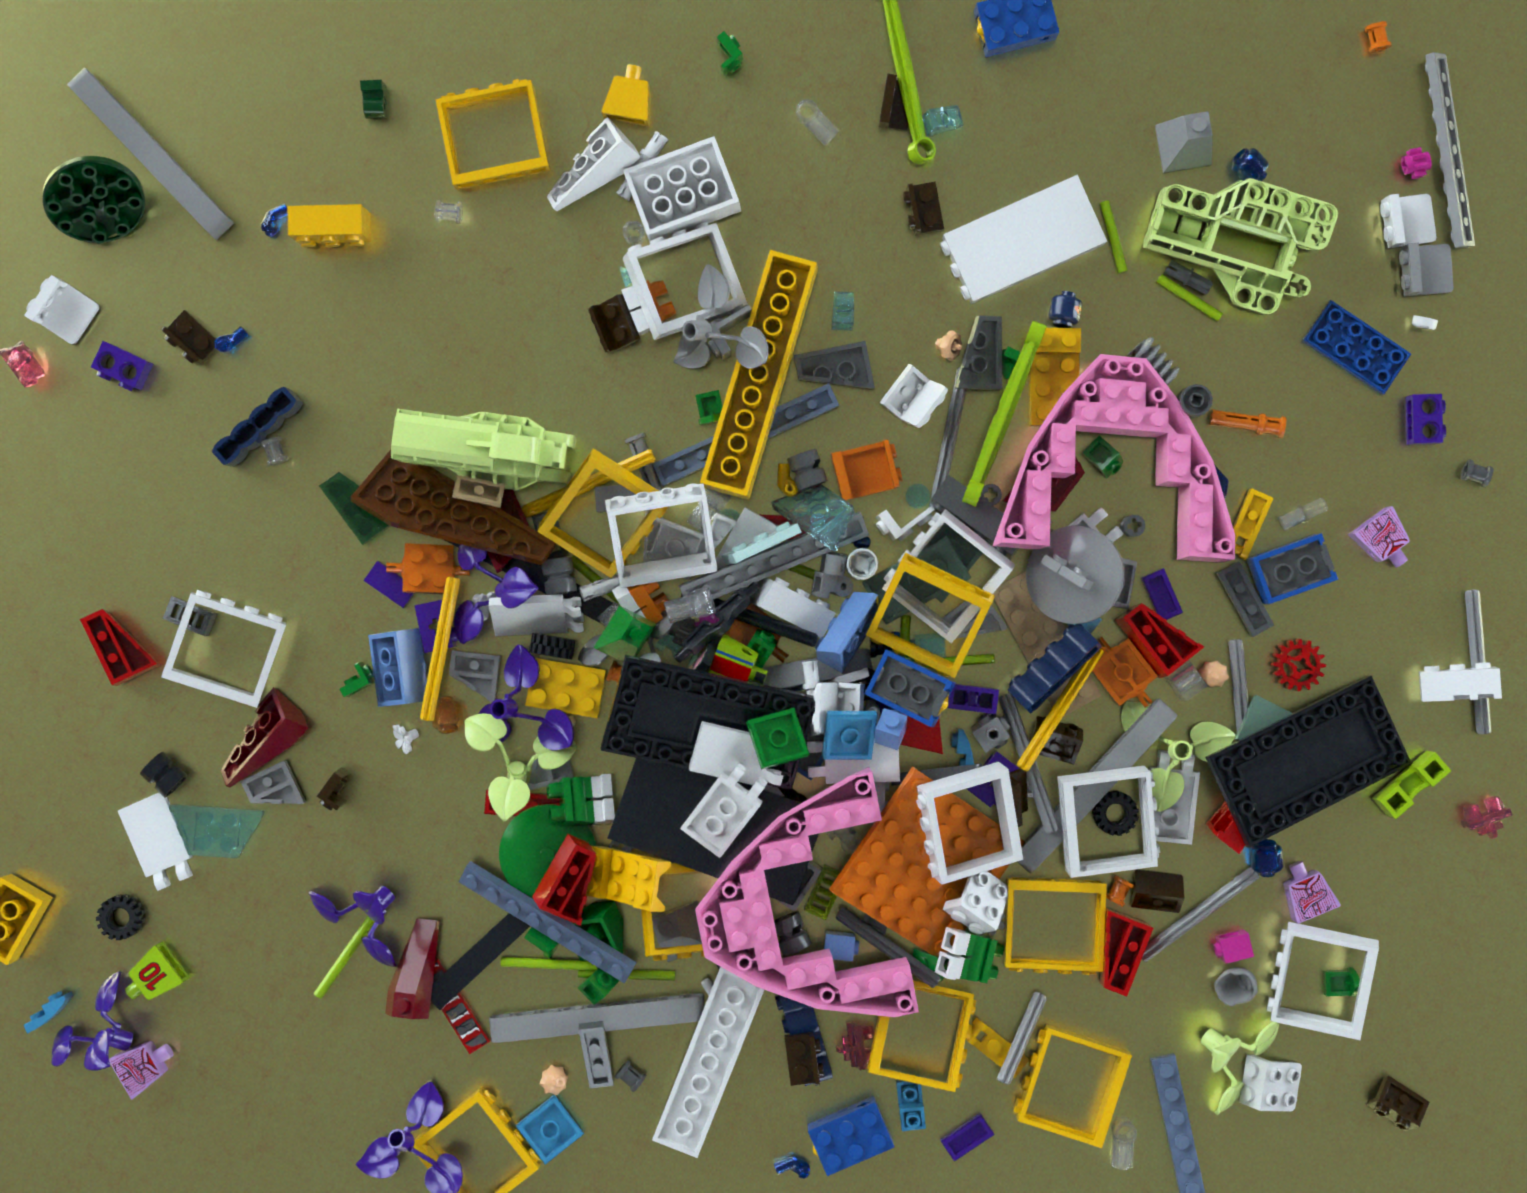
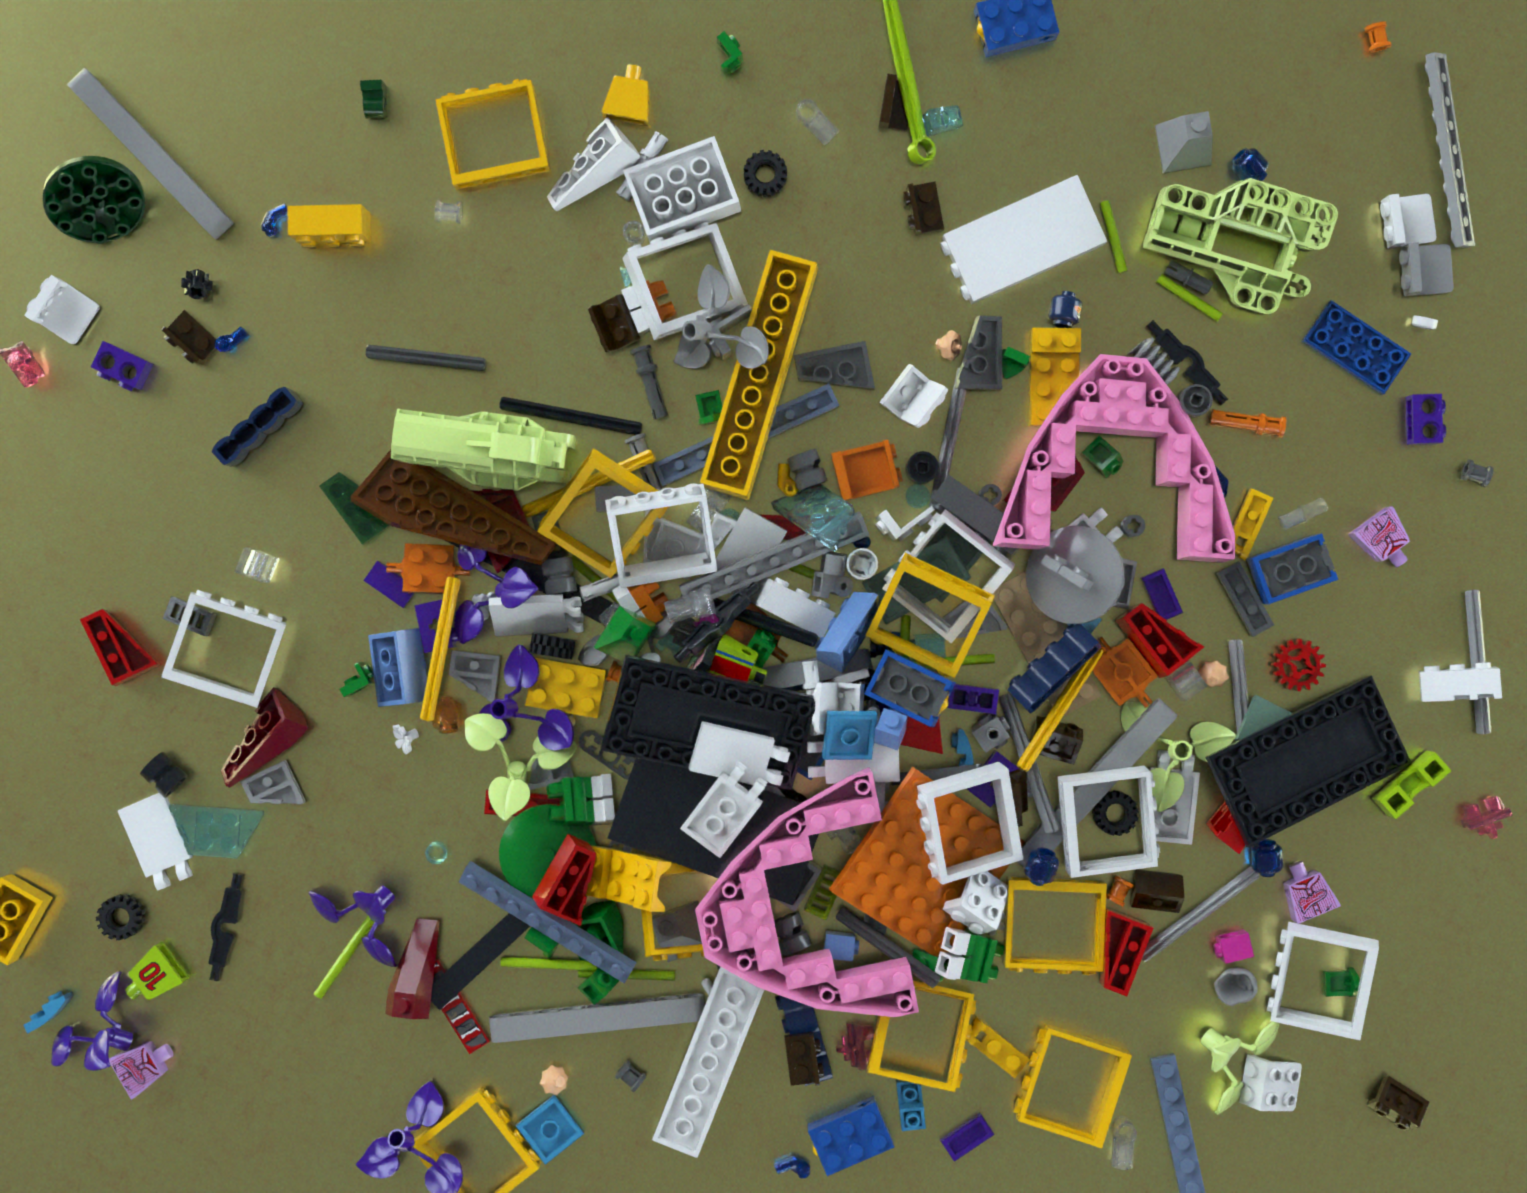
(196, 284): none -> black gear
(223, 939): none -> black piece
(256, 564): none -> clear piece
(274, 451): clear bush -> none
(329, 793): dark brown bracket -> none
(425, 357): none -> dark grey axle
(443, 855): none -> clear light blue bush
(478, 490): tan slope -> none
(570, 416): none -> black axle
(590, 750): none -> dark grey beam
(596, 1054): plate -> none
(646, 370): none -> dark grey pin
(761, 543): light aqua wing -> none
(775, 162): none -> black tyre
(777, 738): green tile -> none
(843, 311): clear light blue leg -> none
(921, 467): none -> black wheel
(1004, 414): lime piece -> none
(1021, 1038): light grey axle -> none
(1041, 866): none -> clear blue head
(1178, 352): none -> black piece
(1416, 163): dark pink gear -> none

